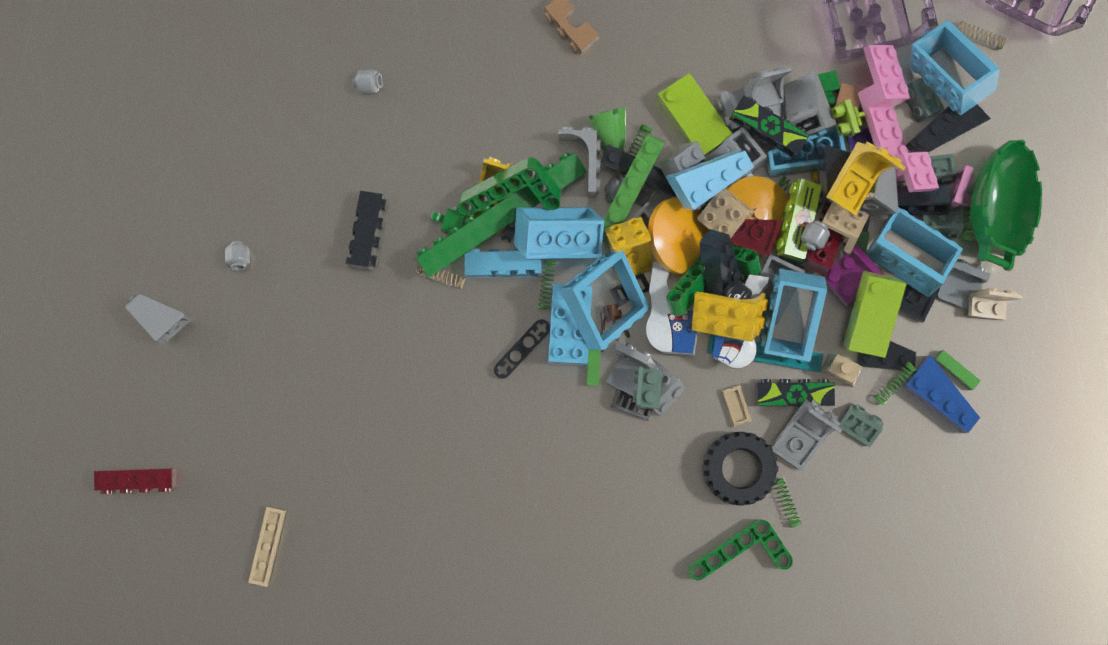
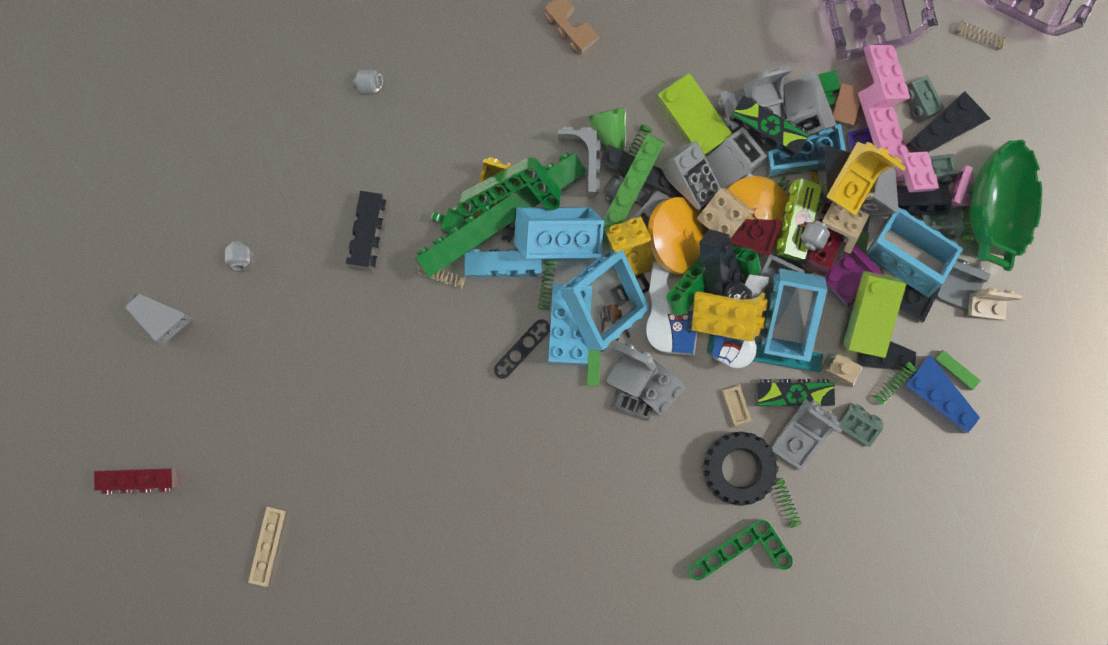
(648, 389): sand green bracket -> none
(708, 178): medium azure wedge -> none
(850, 117): lime hips -> none
(966, 55): medium azure hose -> none

